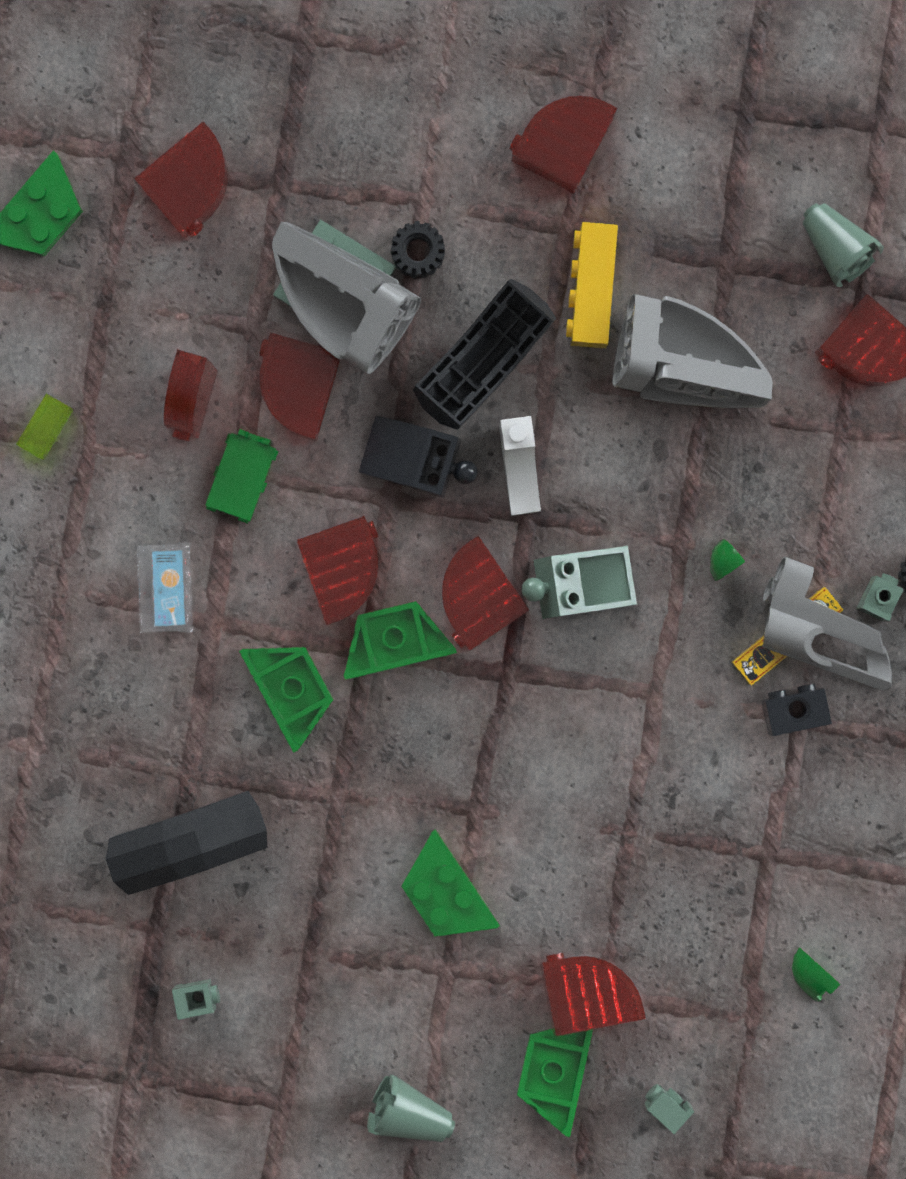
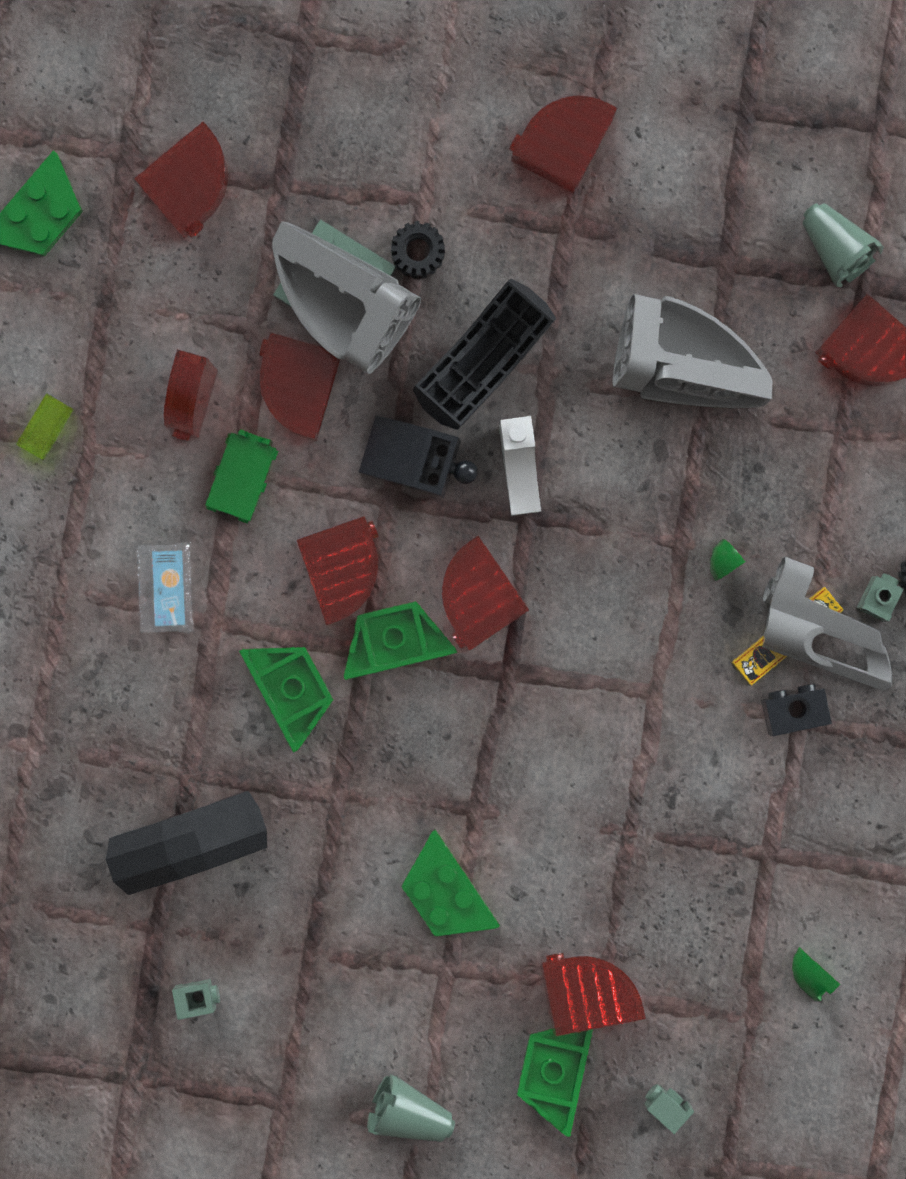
(582, 582): sand green slope -> none
(593, 285): yellow brick -> none

